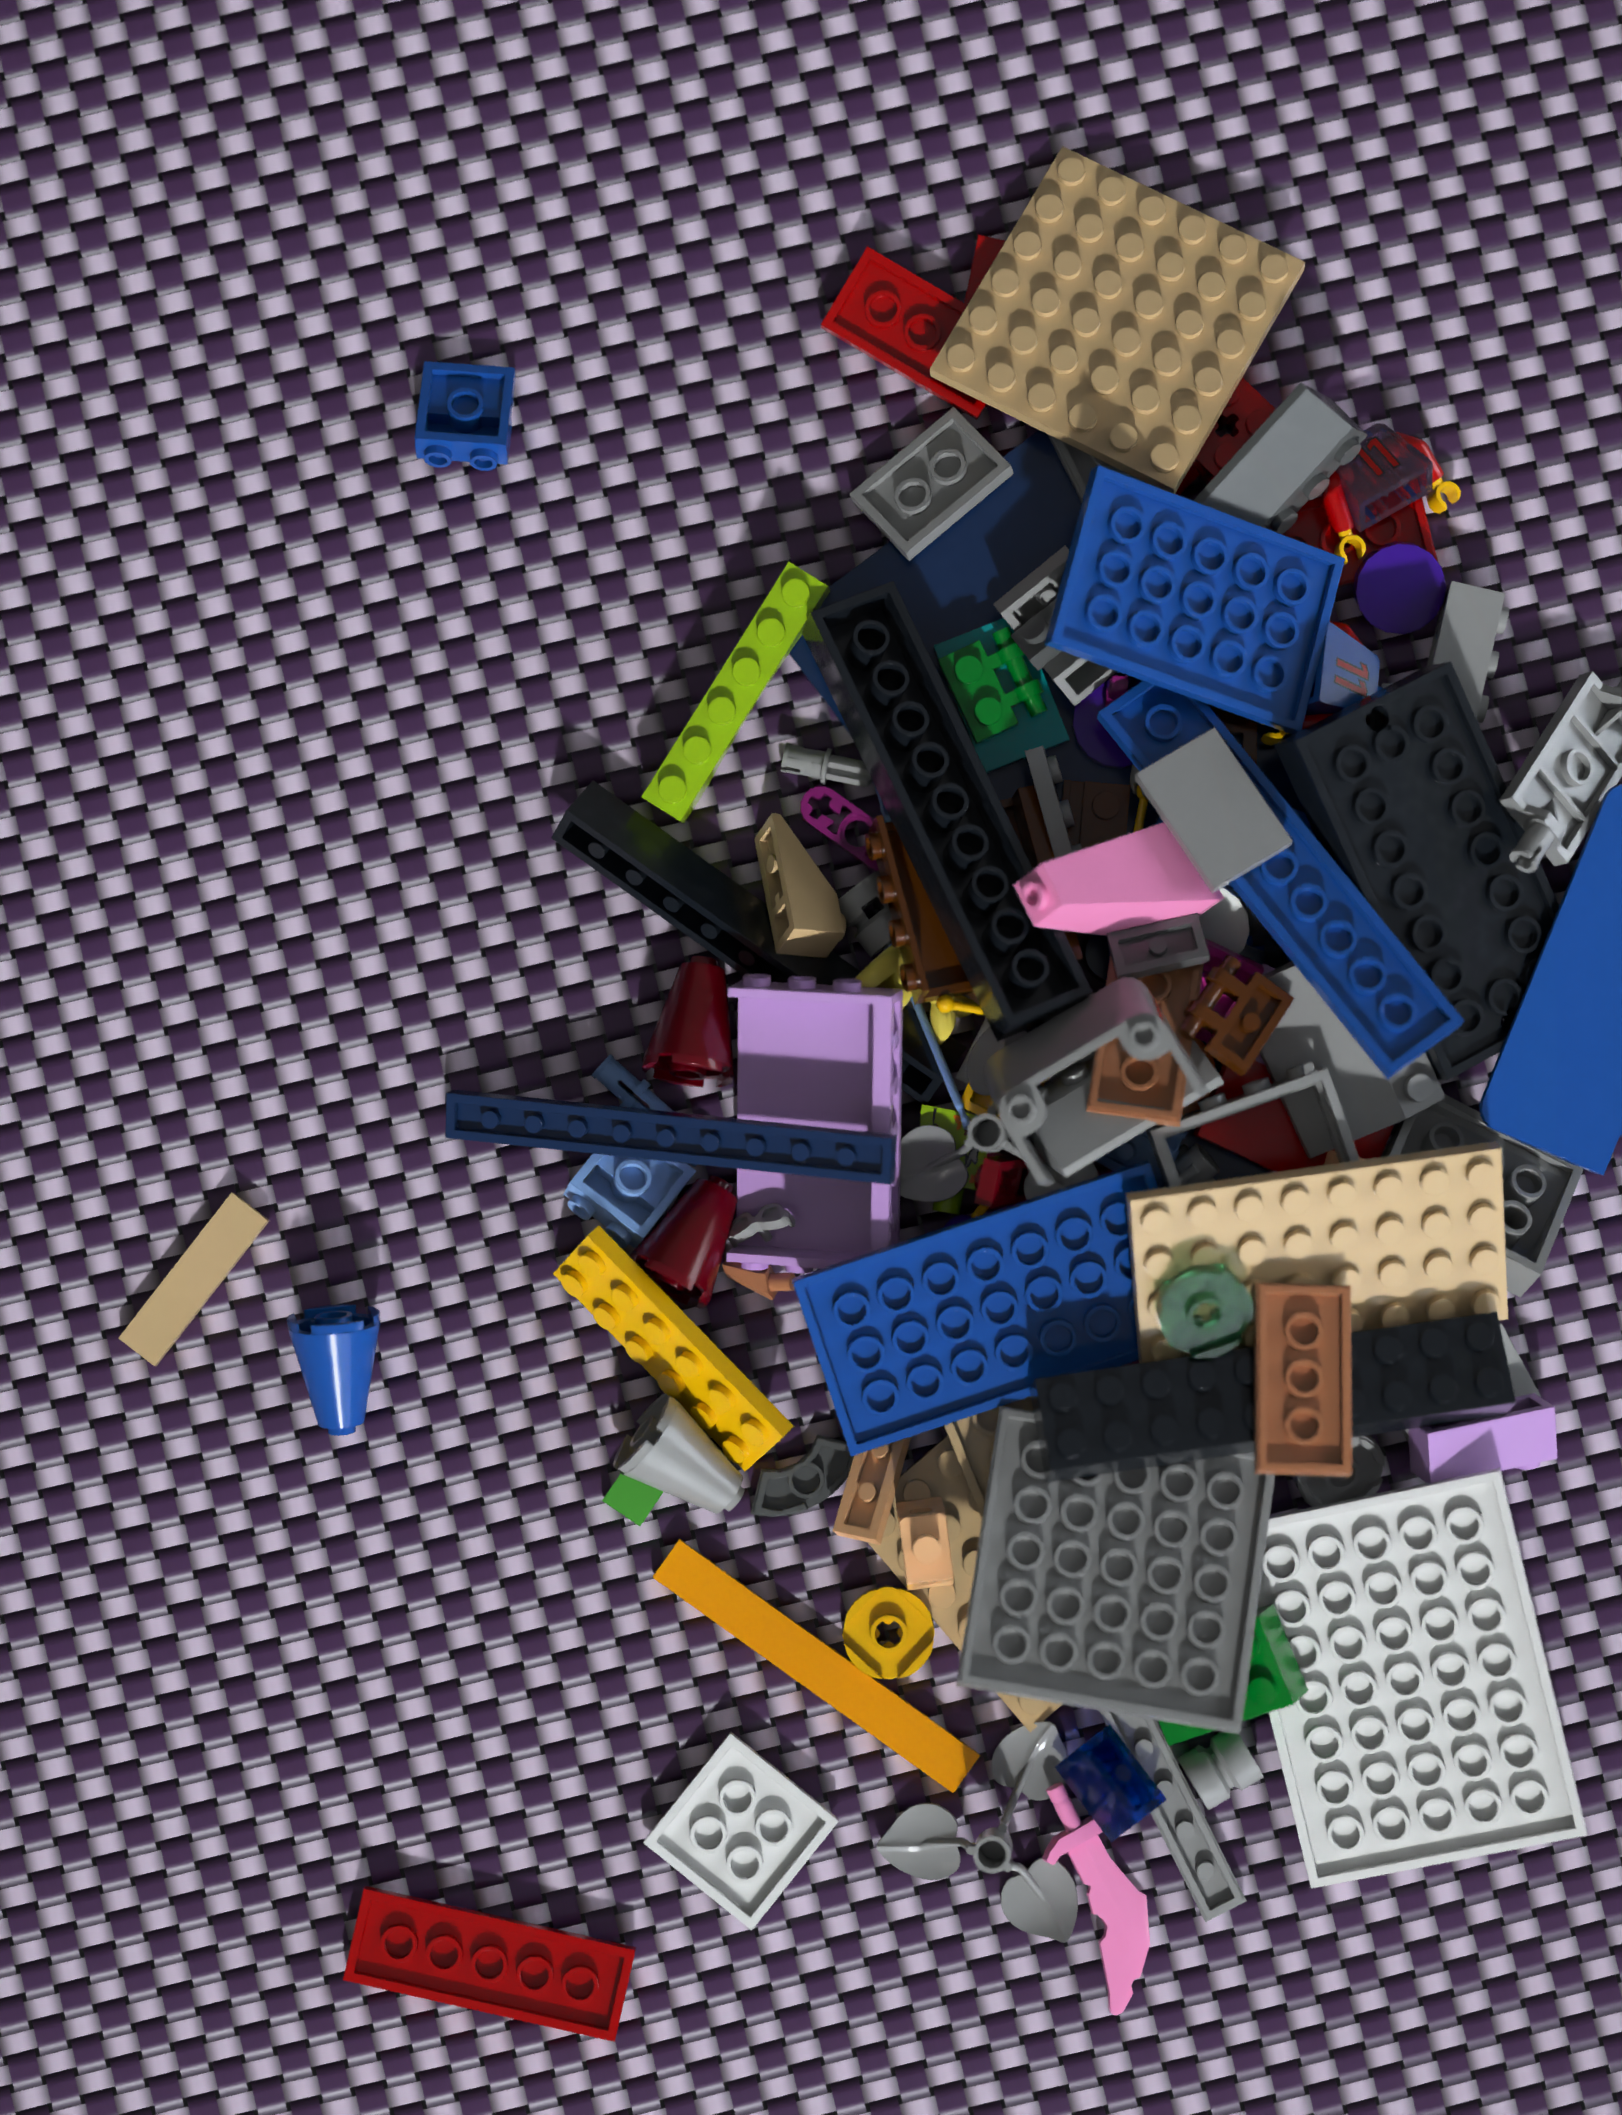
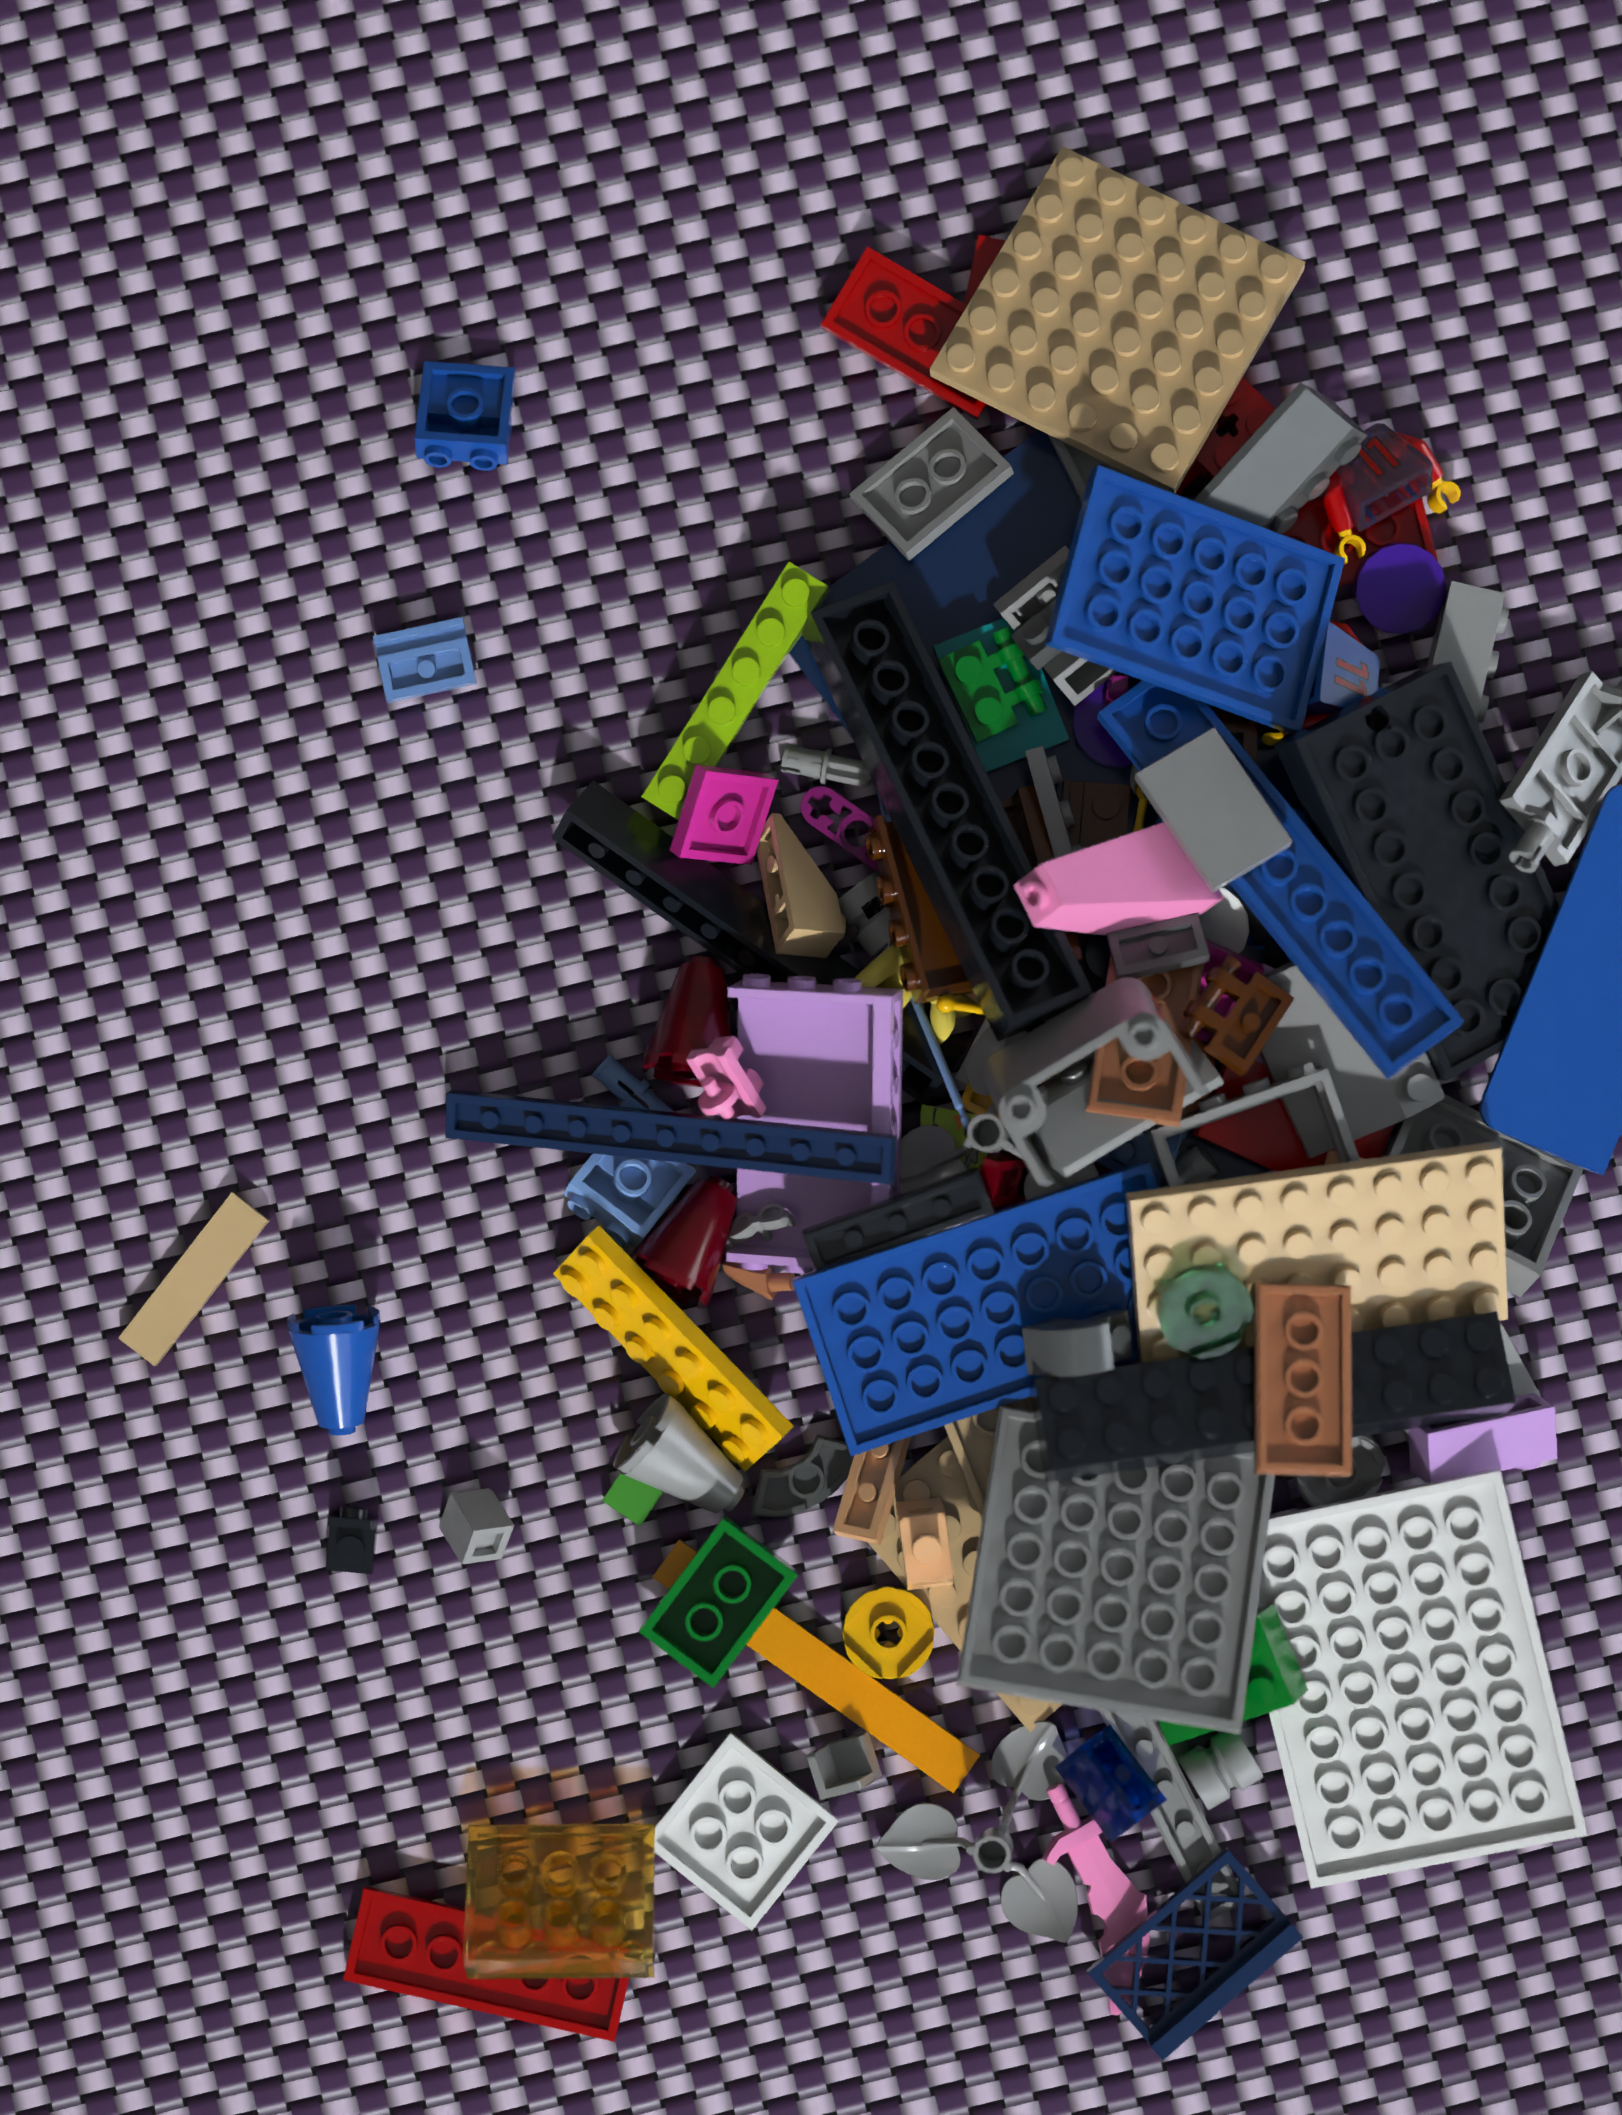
(352, 1541): none -> black bracket
(424, 660): none -> medium blue plate
(476, 1526): none -> light grey panel
(560, 1901): none -> clear yellow slope
(718, 1601): none -> green brick
(723, 814): none -> dark pink plate
(726, 1085): none -> bright pink hips
(844, 1765): none -> light grey panel
(900, 1219): none -> black tile
(1077, 1346): none -> dark grey brick
(1222, 1983): none -> dark blue fence

